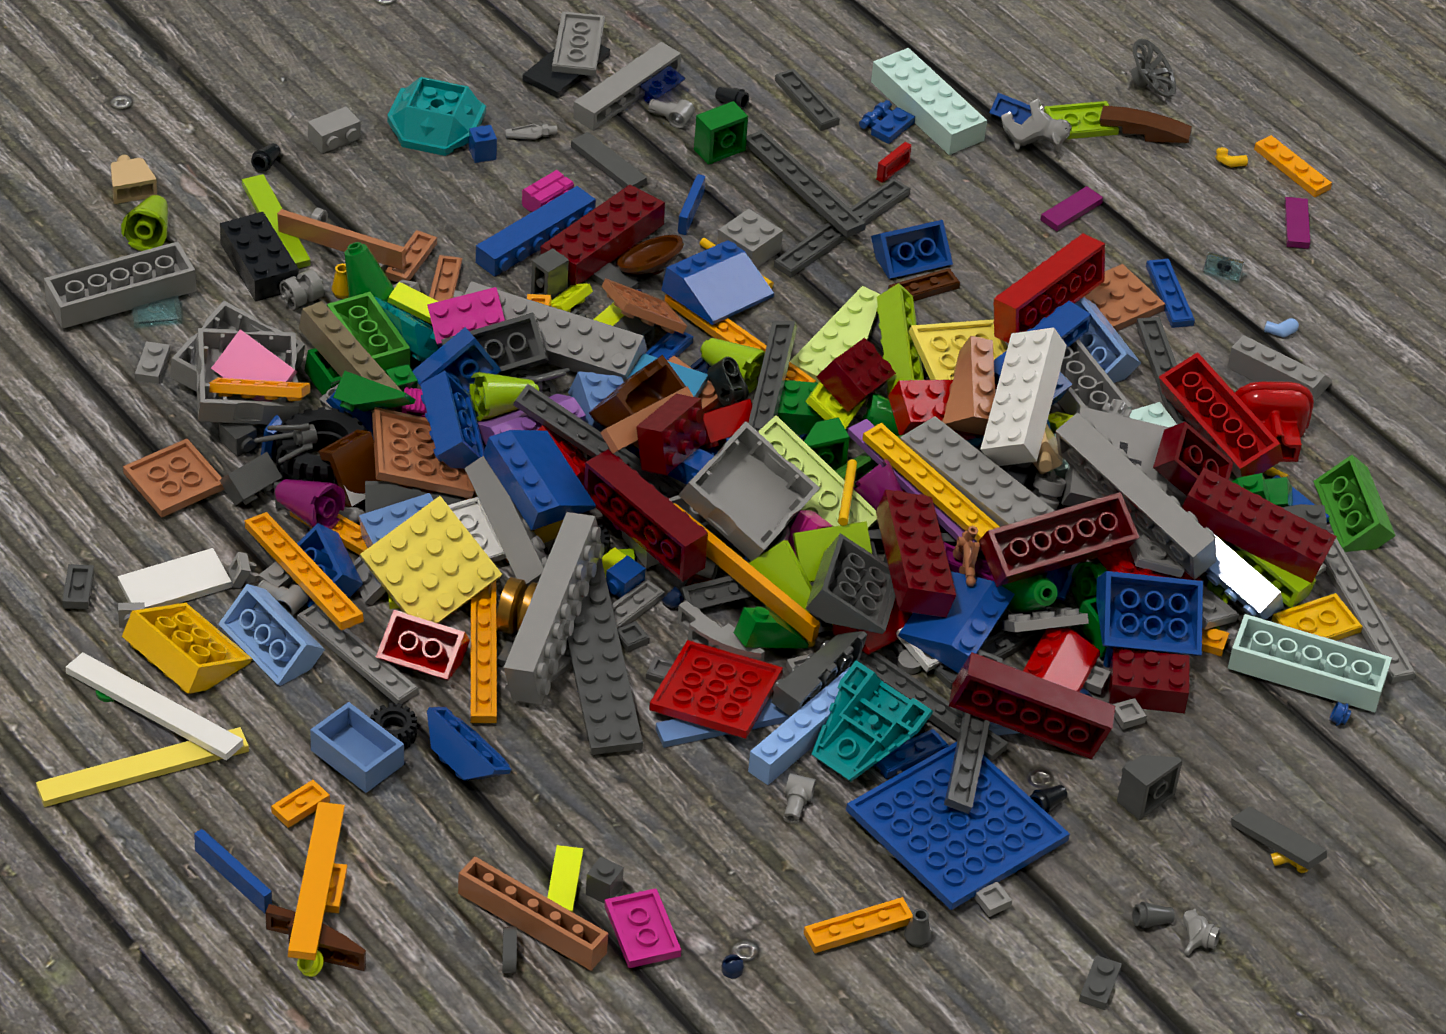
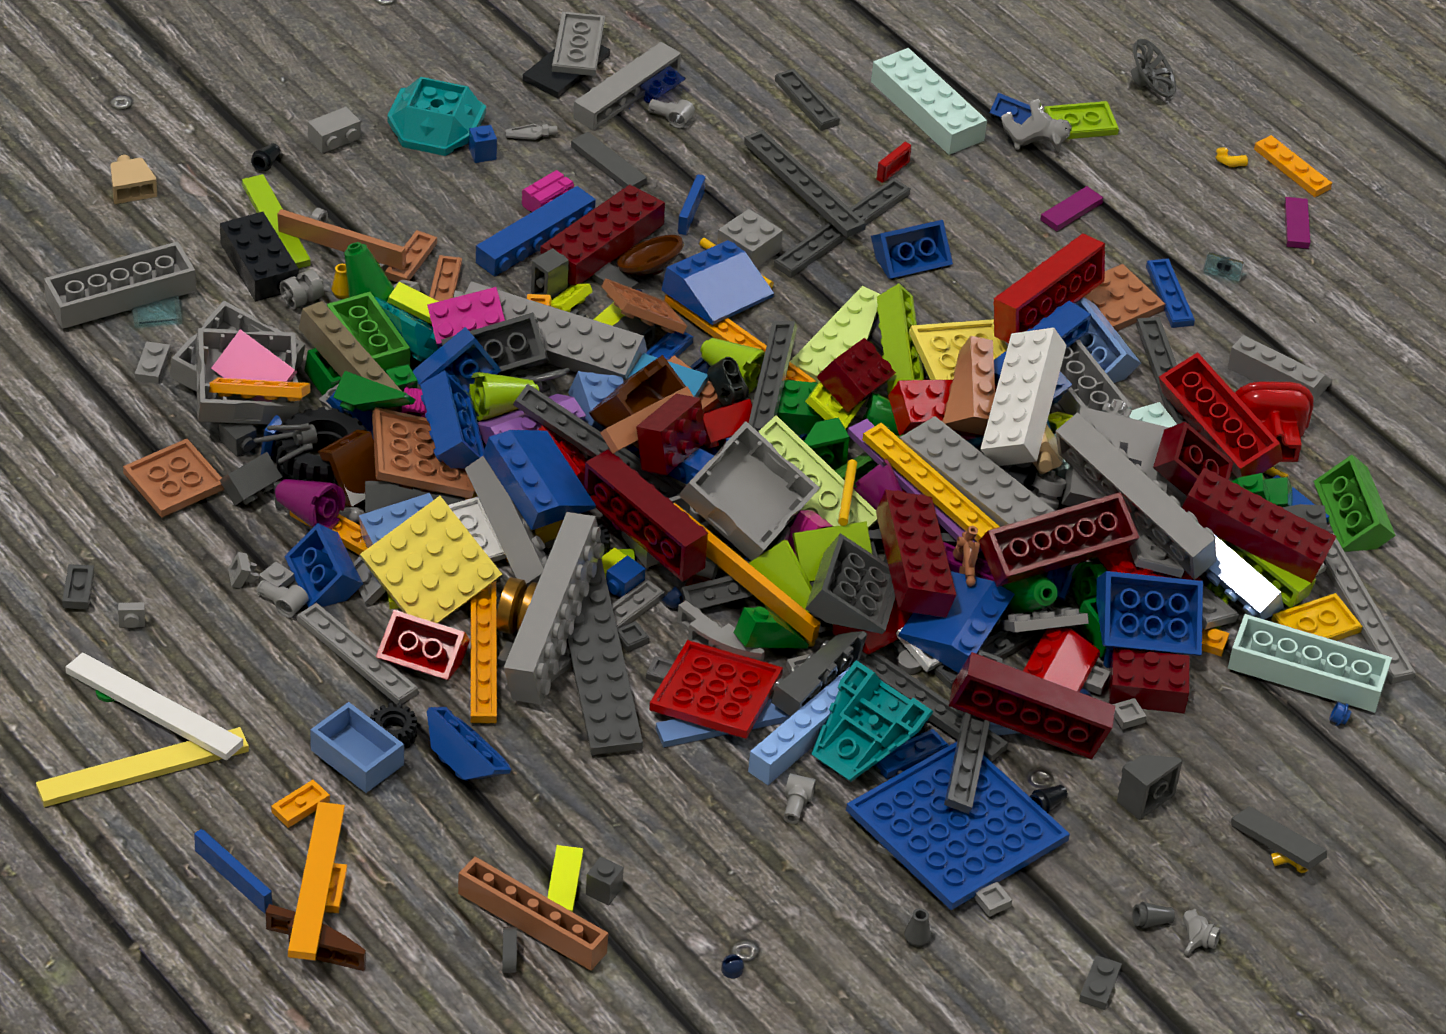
(147, 224): lime cone -> none
(176, 580): white tile -> none
(184, 646): yellow slope -> none
(270, 635): light blue slope -> none
(304, 571): light orange plate -> none
(310, 967): neon yellow plate -> none
(642, 928): dark pink plate -> none
(720, 132): green brick -> none
(728, 95): black cone -> none
(858, 925): light orange plate -> none
(891, 125): blue plate -> none
(930, 284): reddish brown tile -> none
(1154, 126): reddish brown slope -> none
(1282, 329): light blue arm -> none

